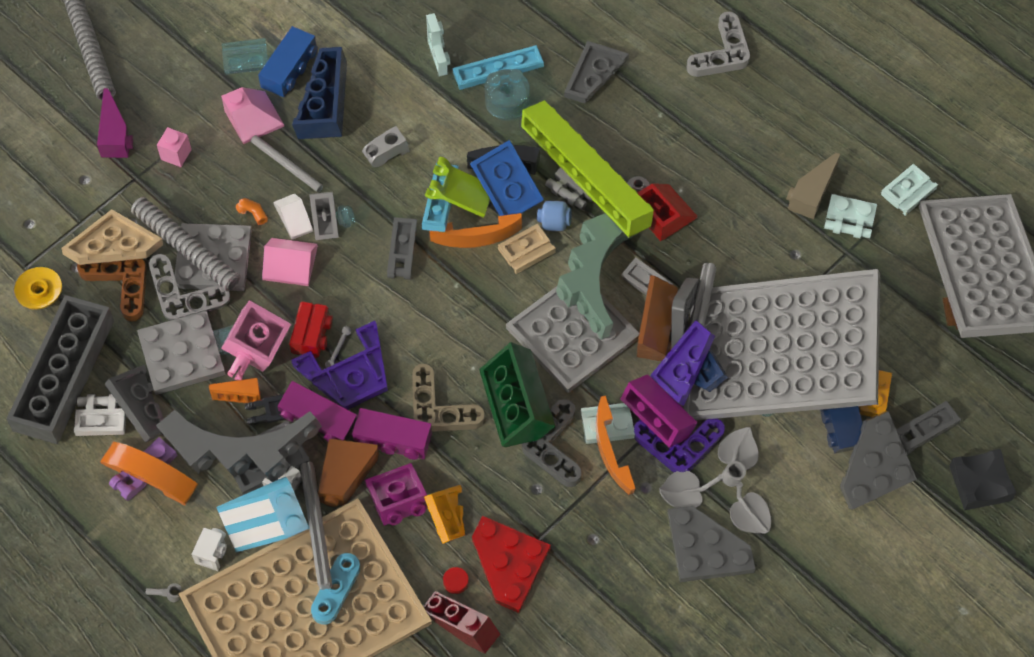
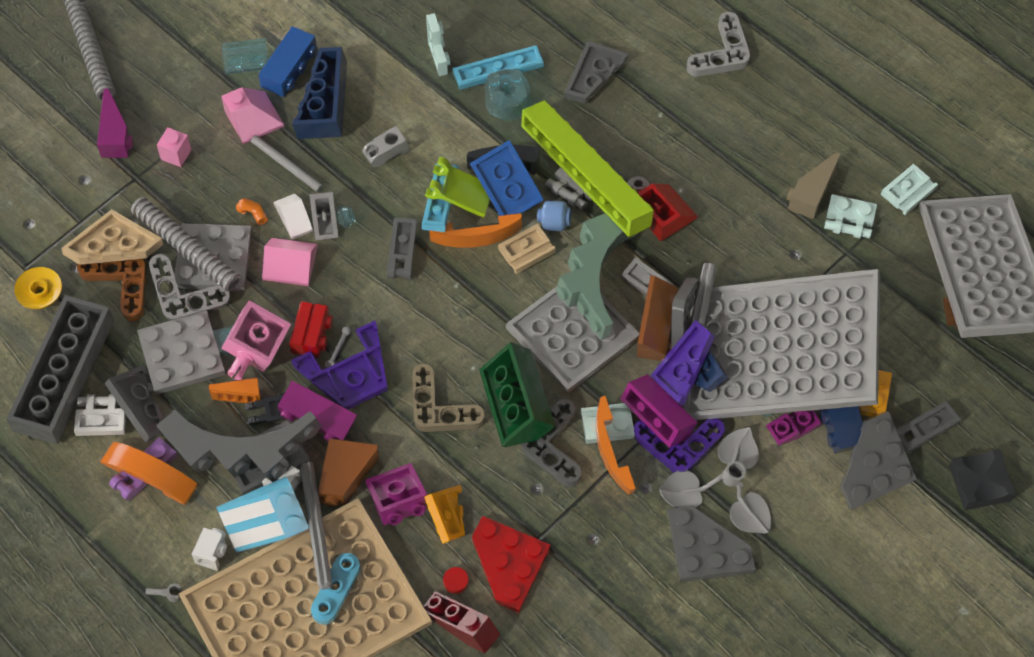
(393, 433): magenta brick -> none
(793, 426): none -> magenta slope

